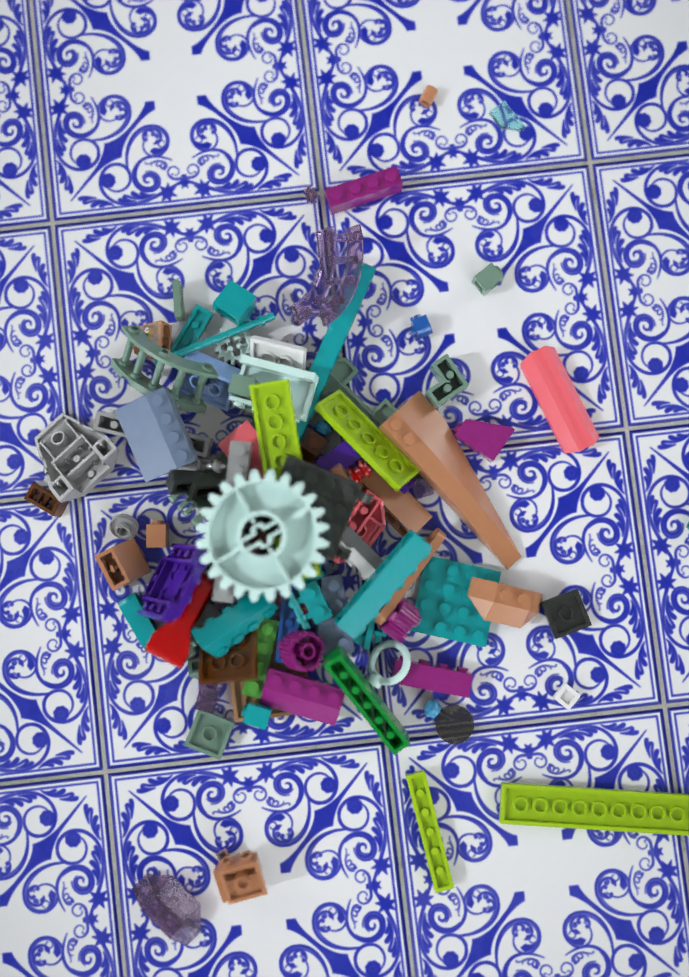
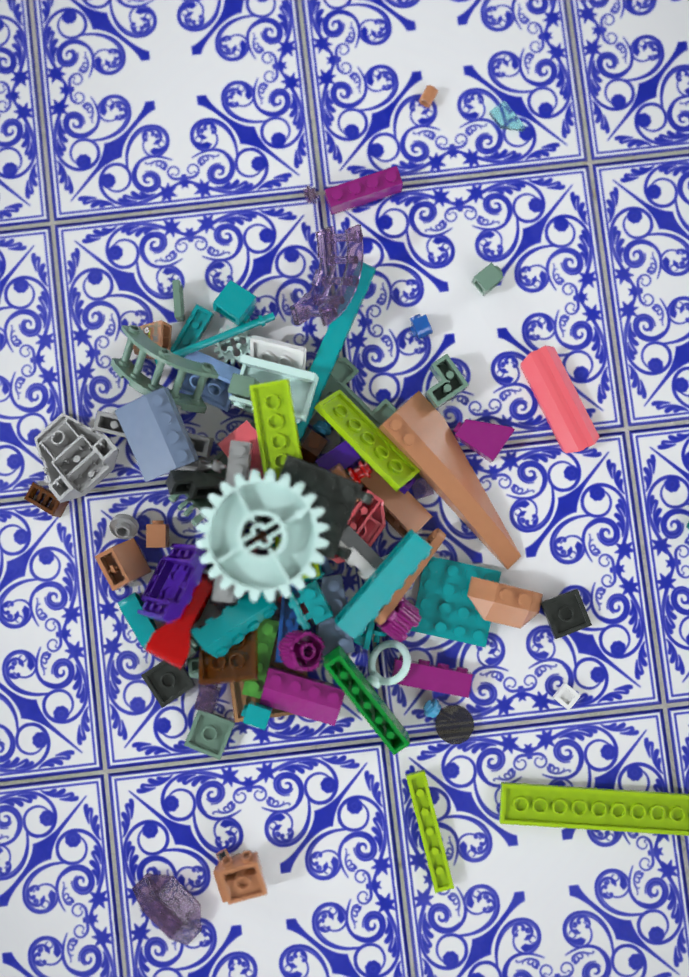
(167, 682): none -> pearl dark grey plate

